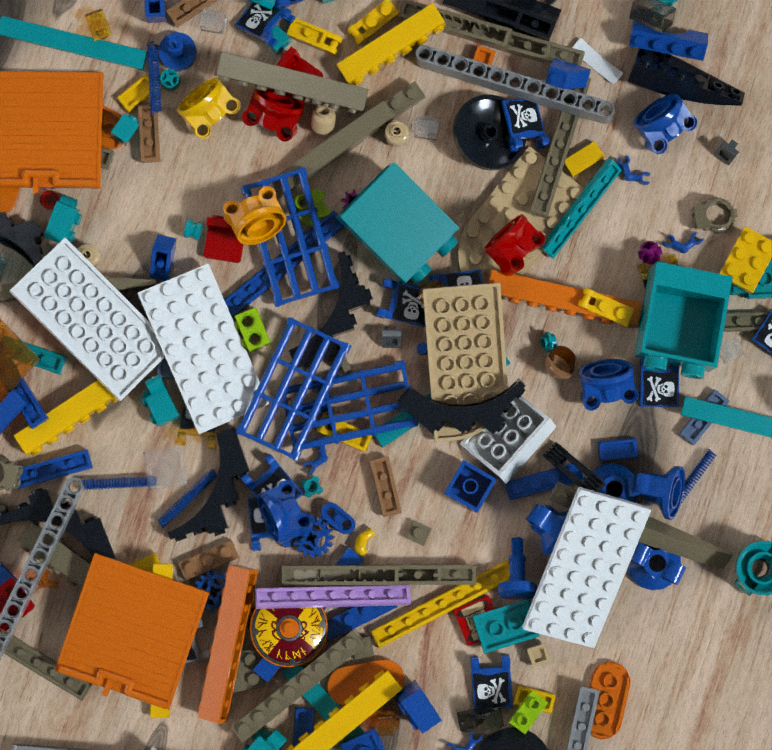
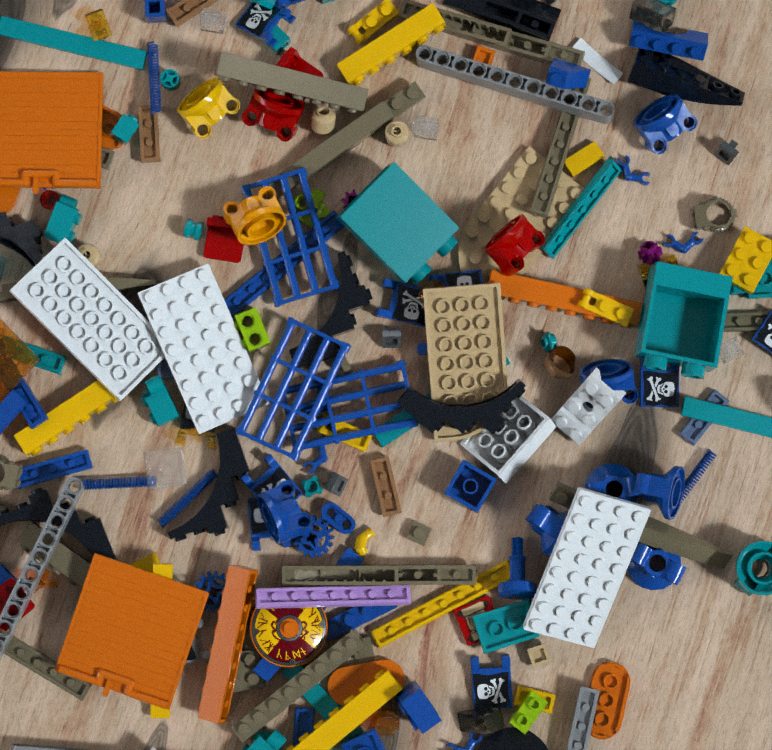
(135, 94): yellow tile -> none
(162, 257): blue slope -> none
(177, 51): blue piece -> none
(208, 560): medium nougat plate -> none
(314, 36): yellow plate -> none
(336, 483): none -> dark grey tile
(483, 133): black dish -> none
(524, 122): flag -> none
(540, 482): blue plate -> none
(558, 455): black container -> none
(576, 417): none -> white piece
(618, 449): blue tile -> none

